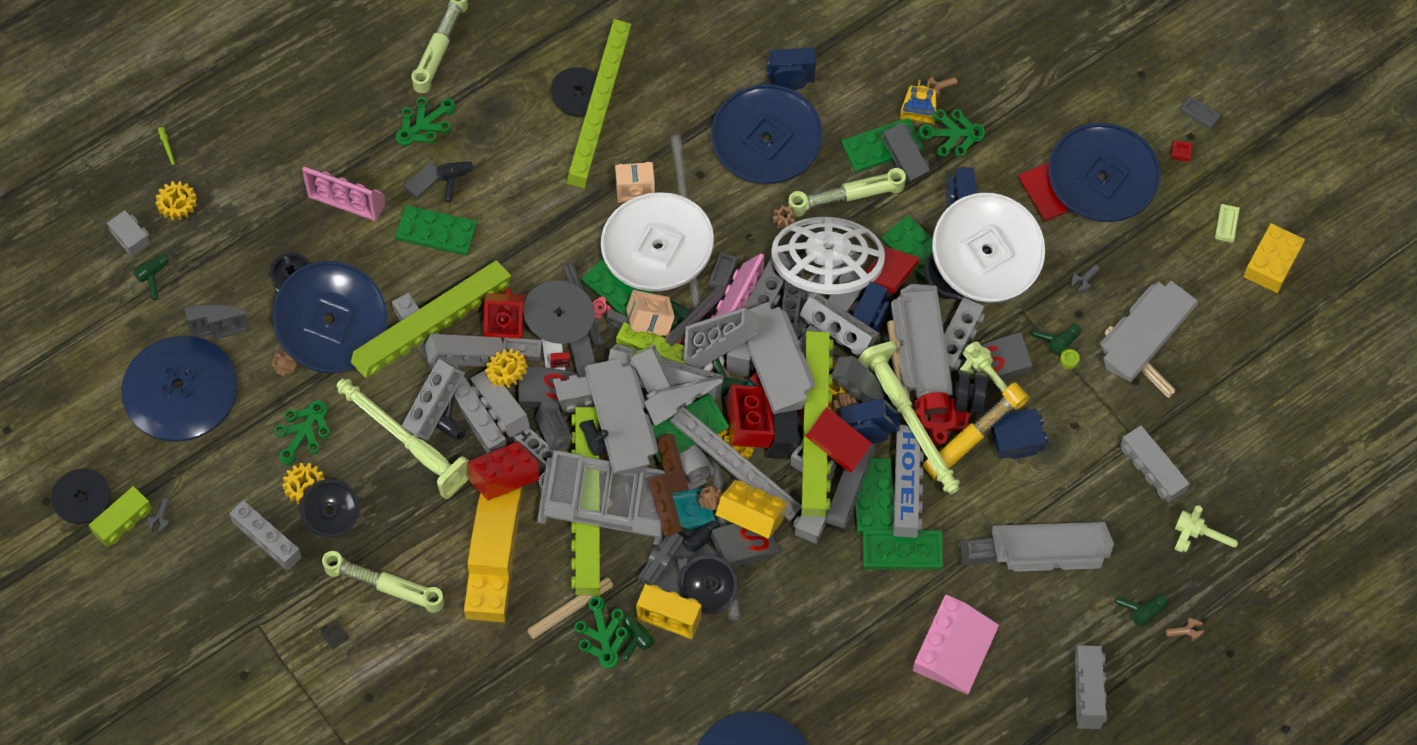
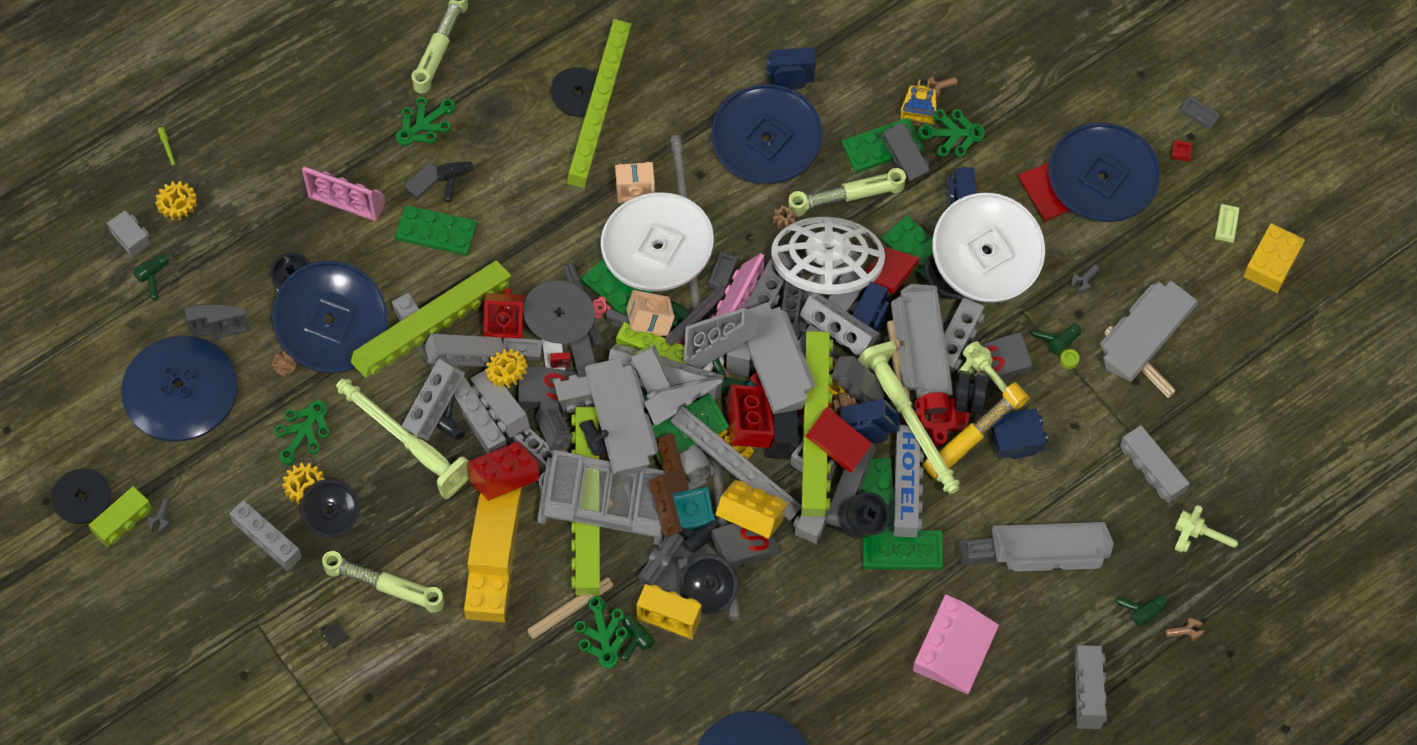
(710, 497): medium nougat gear -> none
(863, 515): none -> black wheel

